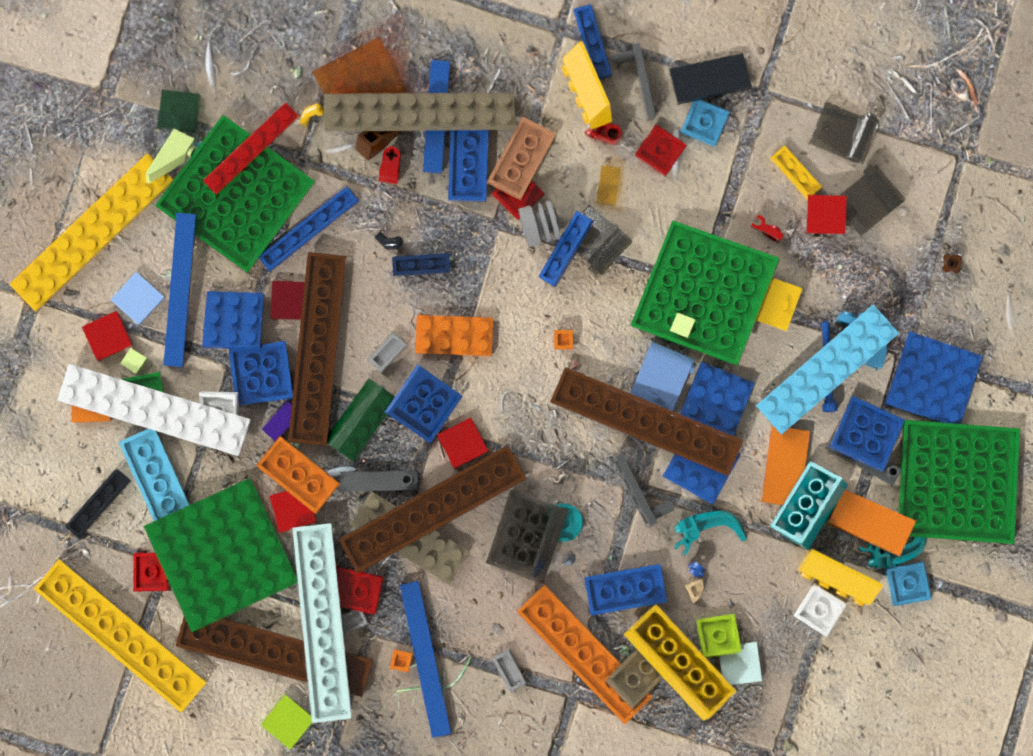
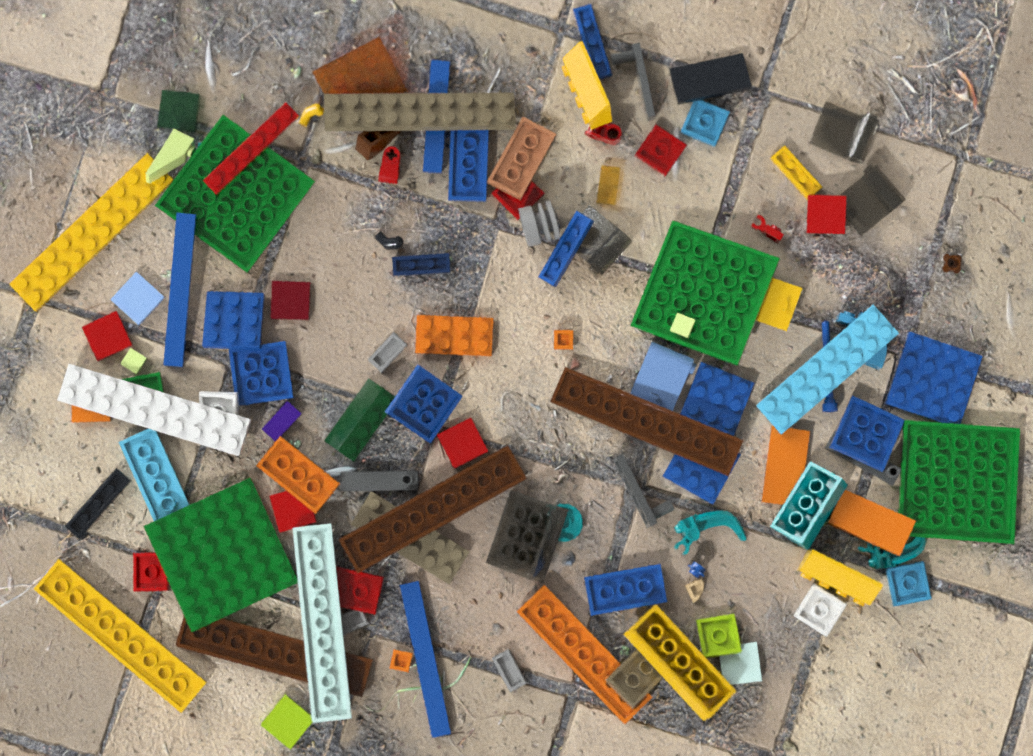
(308, 229): blue tile -> none
(317, 349): reddish brown plate -> none

